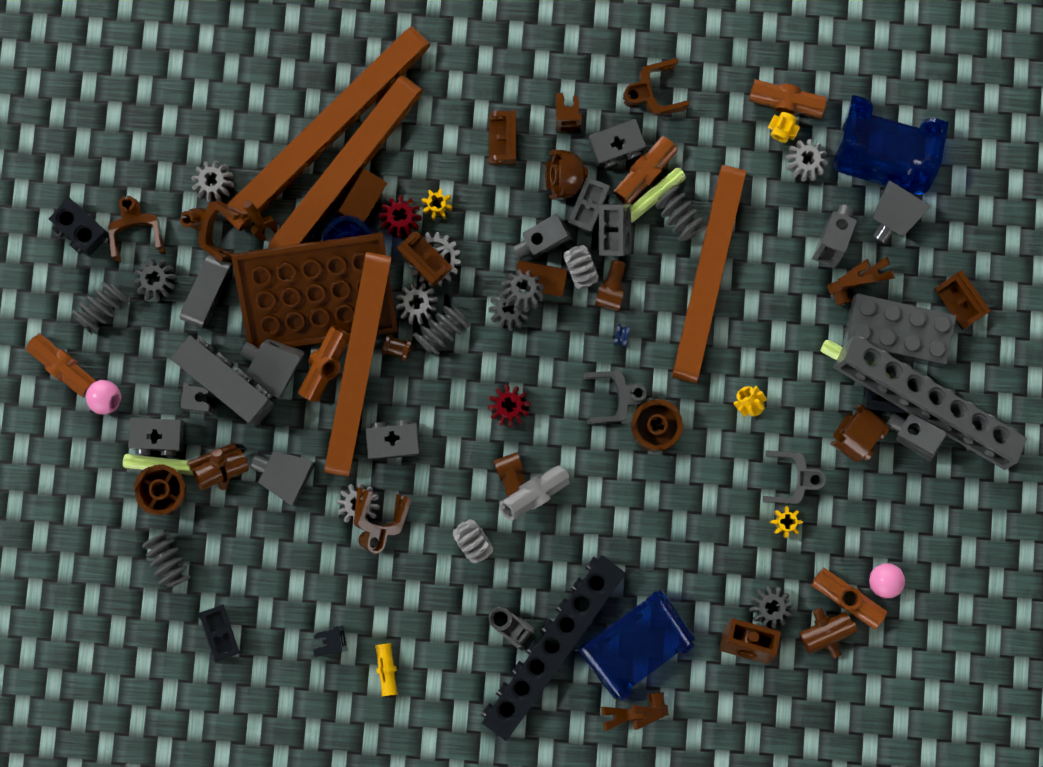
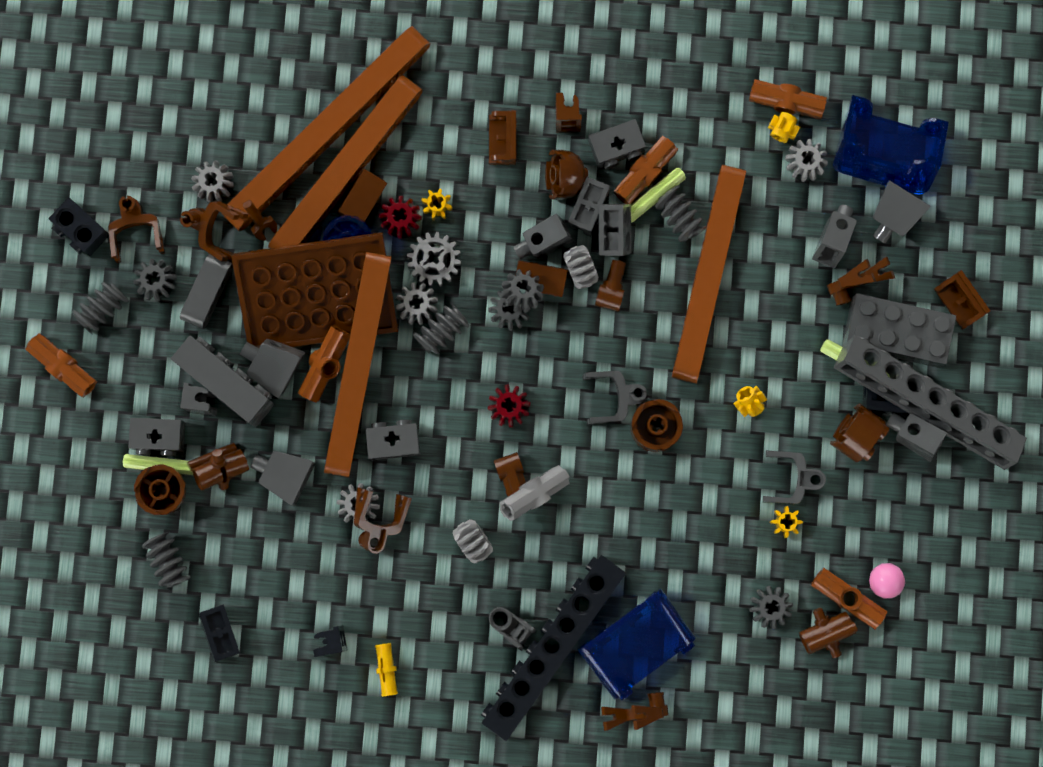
(103, 397): bright pink piece -> none
(397, 347): reddish brown bush -> none
(424, 258): reddish brown hinge -> none
(621, 335): dark blue bush -> none
(644, 94): reddish brown piece -> none
(750, 641): reddish brown brick -> none

